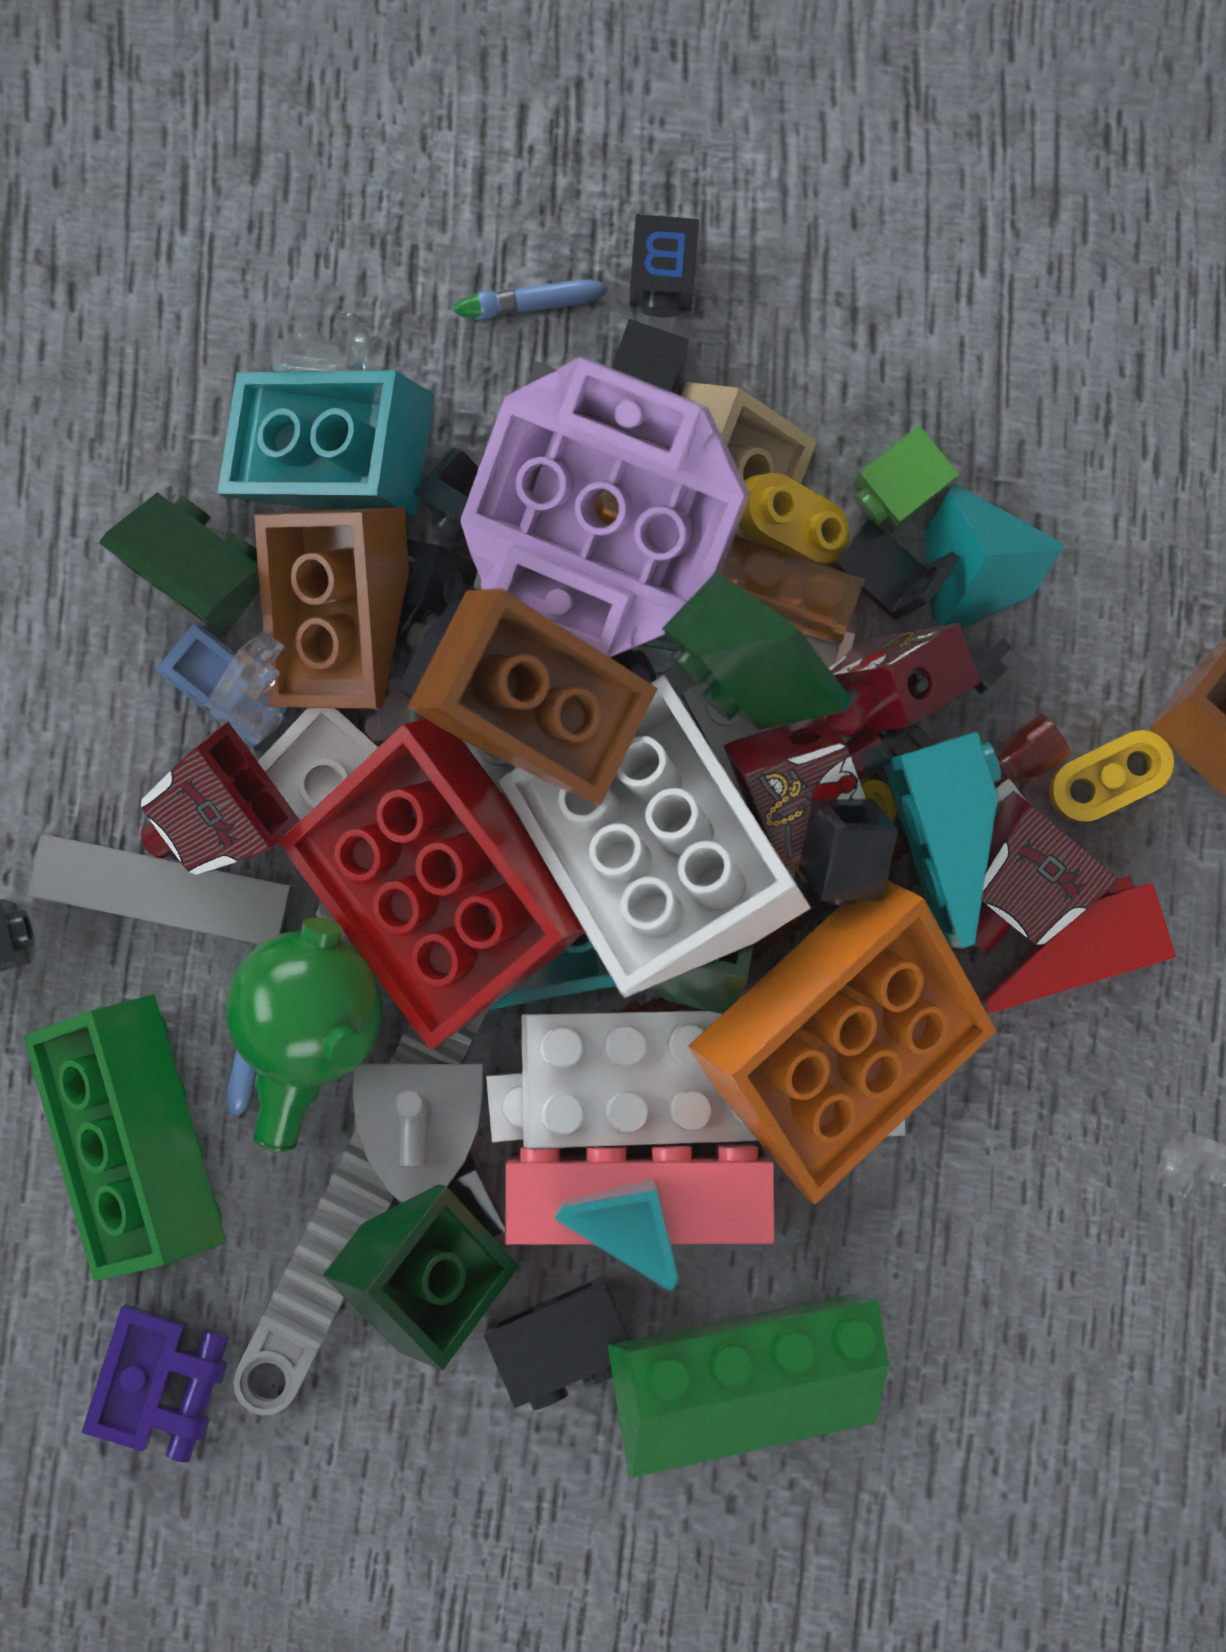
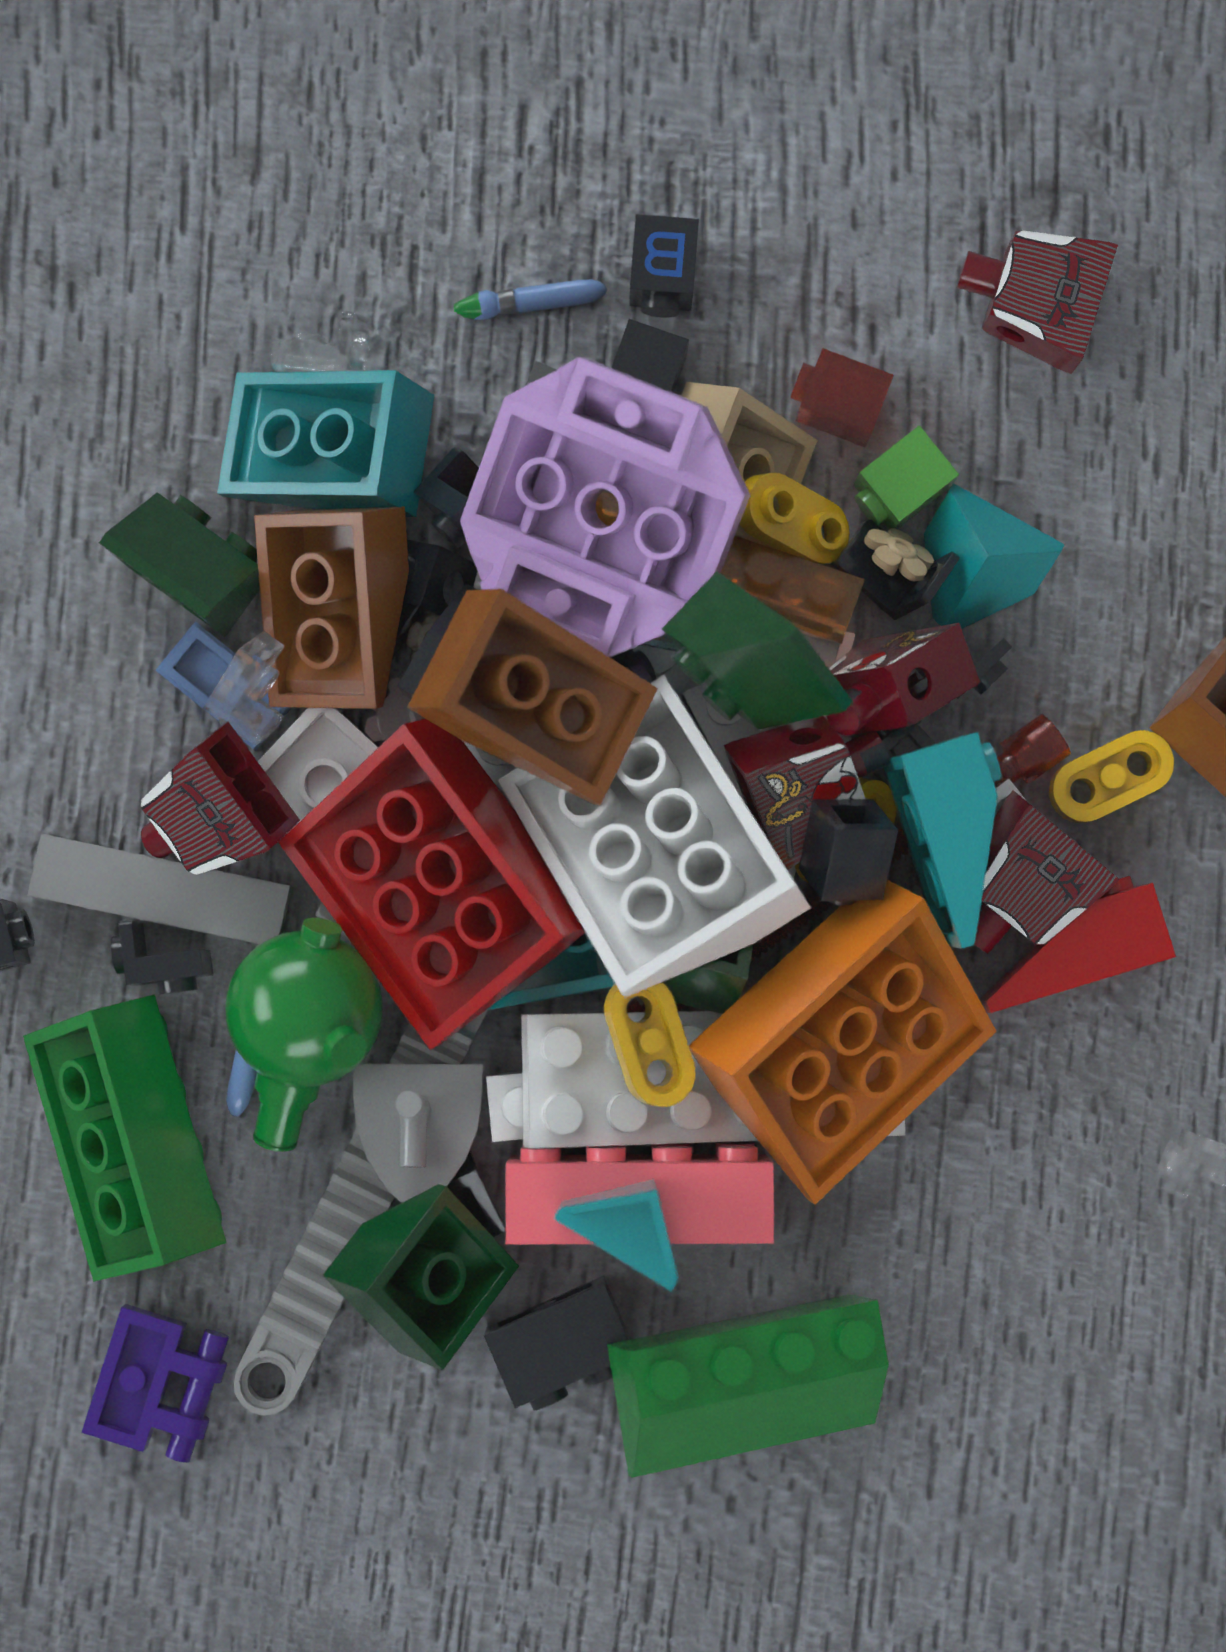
(172, 971): none -> black bracket
(652, 1038): none -> yellow plate
(841, 396): none -> clear red brick
(896, 551): none -> tan plant
(1042, 293): none -> dark red torso

